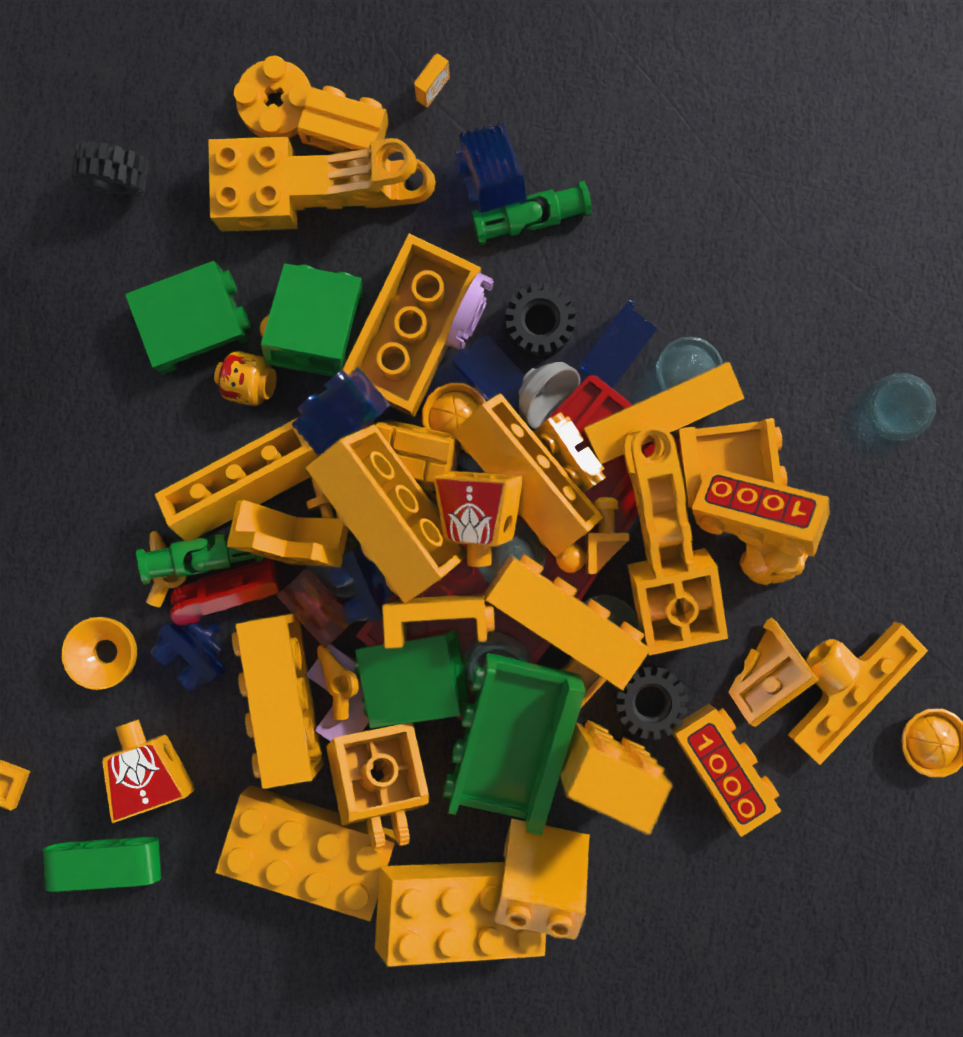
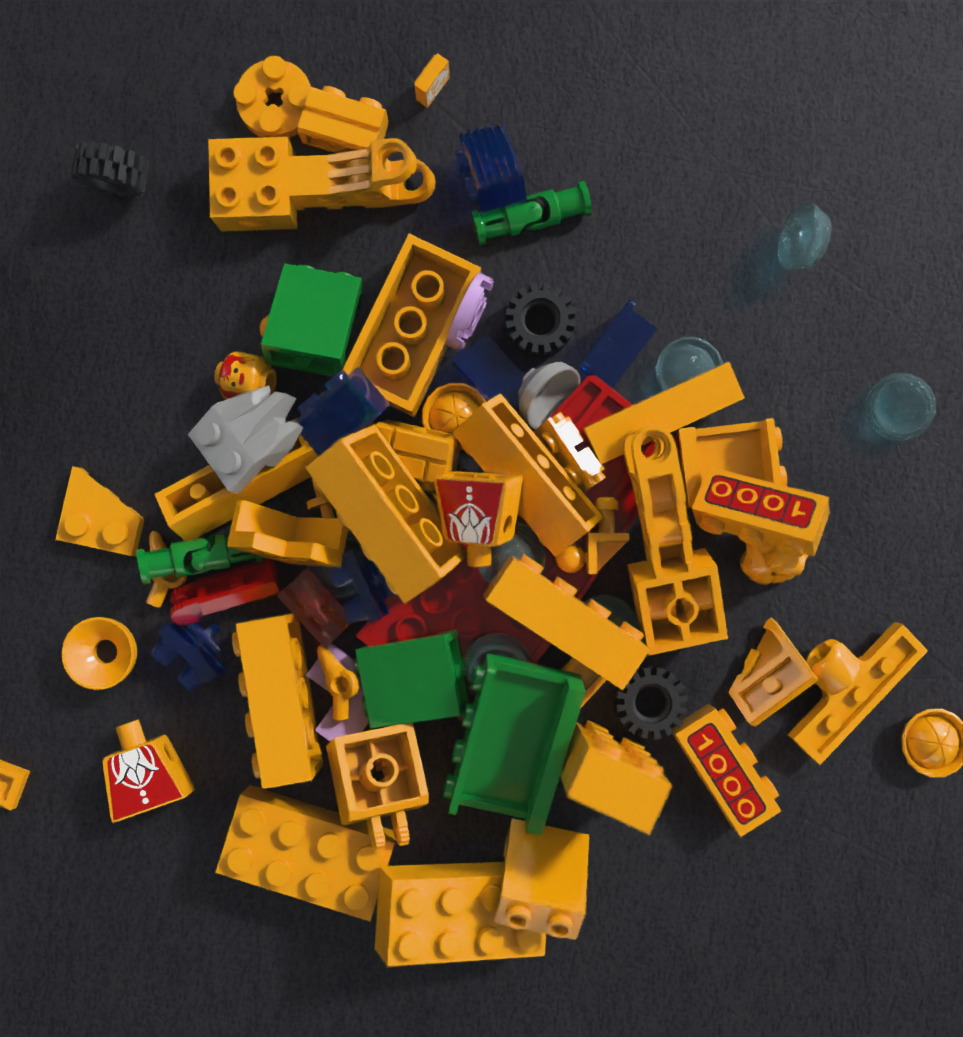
(97, 517): none -> light orange wing
(101, 864): green beam -> none
(188, 315): green panel -> none
(246, 435): none -> light grey plate
(433, 608): light orange panel -> none
(804, 237): none -> clear light blue hat

